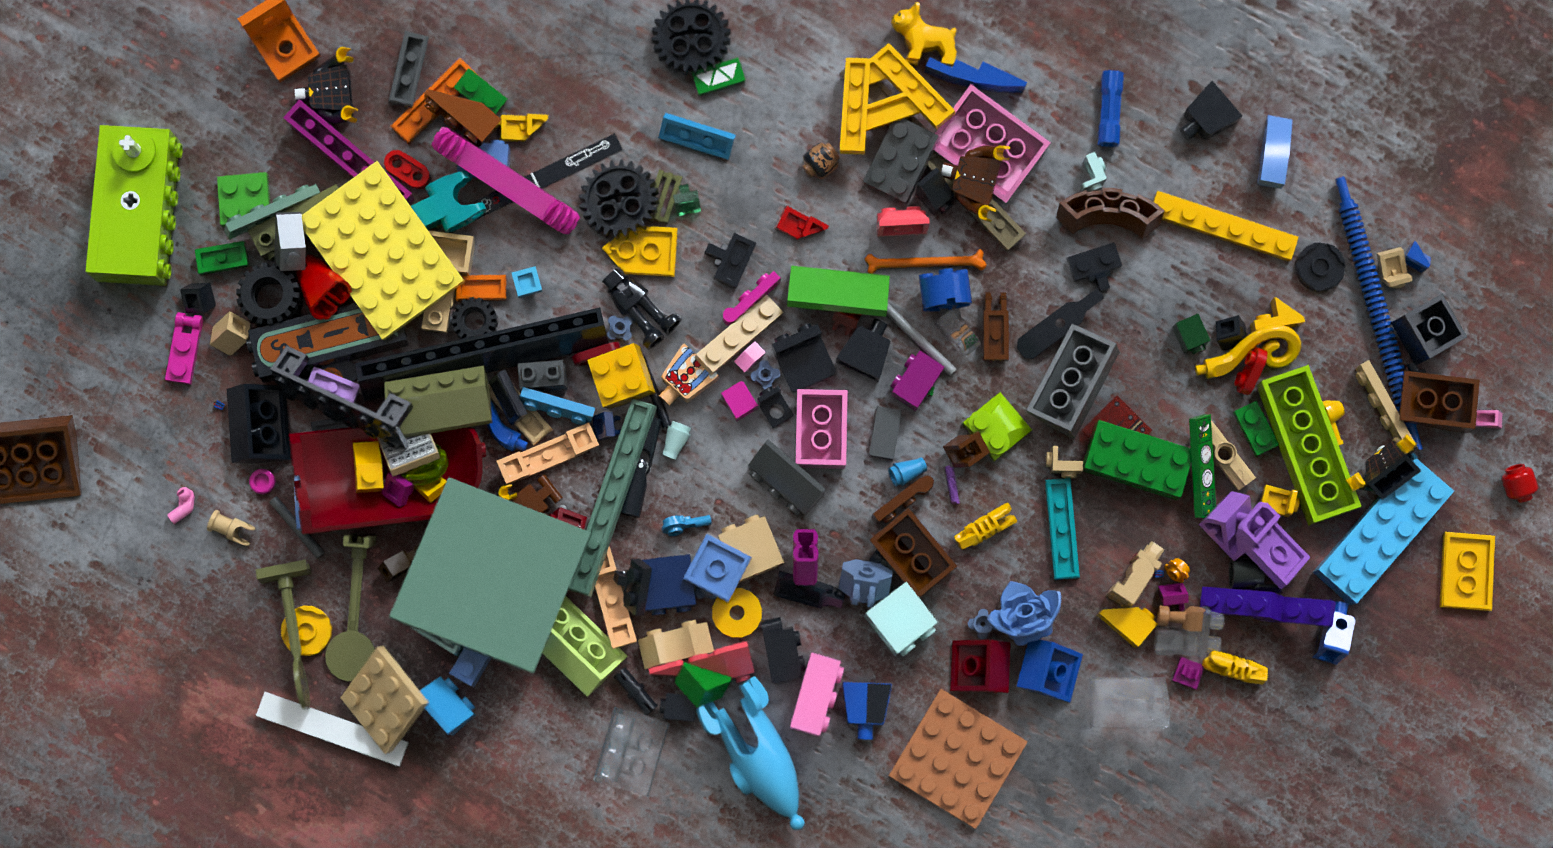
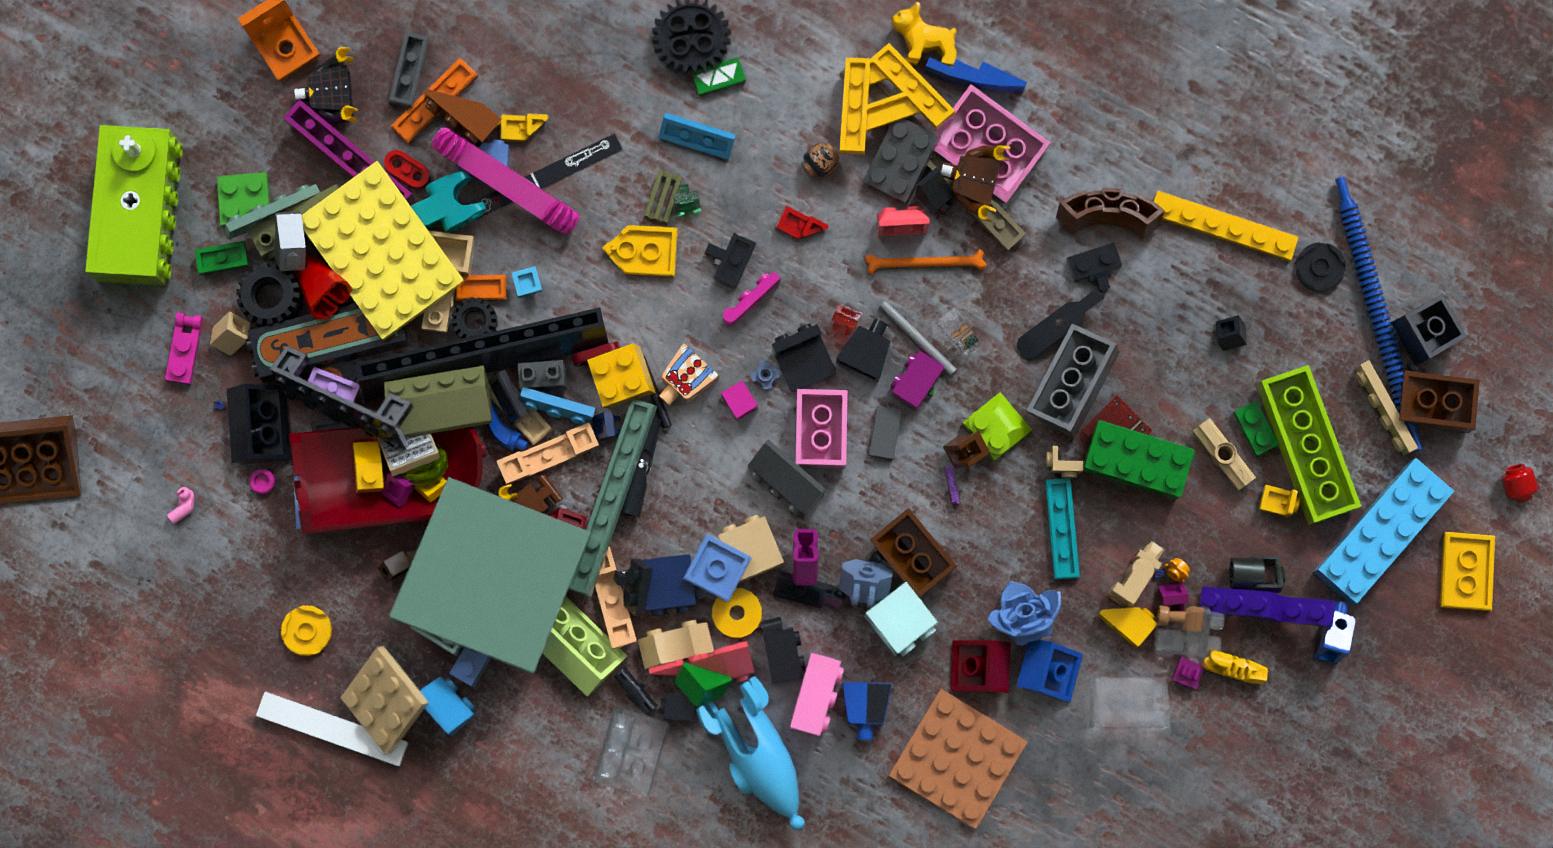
(198, 297): black slope -> none
(228, 527): tan piece -> none
(283, 575): olive piece -> none
(291, 521): dark grey bar -> none
(352, 649): olive piece -> none
(478, 90): green plate -> none
(614, 333): sand blue plate -> none
(616, 178): black gear -> none
(628, 296): black piece -> none
(676, 438): light aqua cone -> none
(676, 524): dark azure plate -> none
(738, 335): tan plate -> none
(750, 357): bright pink piece -> none
(769, 398): black bracket -> none
(838, 291): bright green tile -> none
(905, 499): reddish brown hinge -> none
(906, 471): dark azure cone -> none
(945, 290): blue brick -> none
(982, 632): sand blue plate -> none
(985, 527): yellow hinge -> none
(995, 329): reddish brown hinge -> none
(1095, 169): light aqua bracket -> none
(1110, 108): blue axle -> none
(1191, 334): dark green brick -> none
(1202, 465): green tile -> none
(1209, 114): black torso -> none
(1224, 364): yellow plant -> none
(1254, 365): red plate -> none
(1255, 532): medium lavender piece -> none
(1275, 152): medium blue slope -> none
(1282, 315): yellow slope -> none
(1334, 411): yellow bar -> none
(1388, 468): black torso -> none
(1393, 268): tan bracket -> none
(1416, 258): blue slope -> none
(1489, 419): bright pink piece -> none

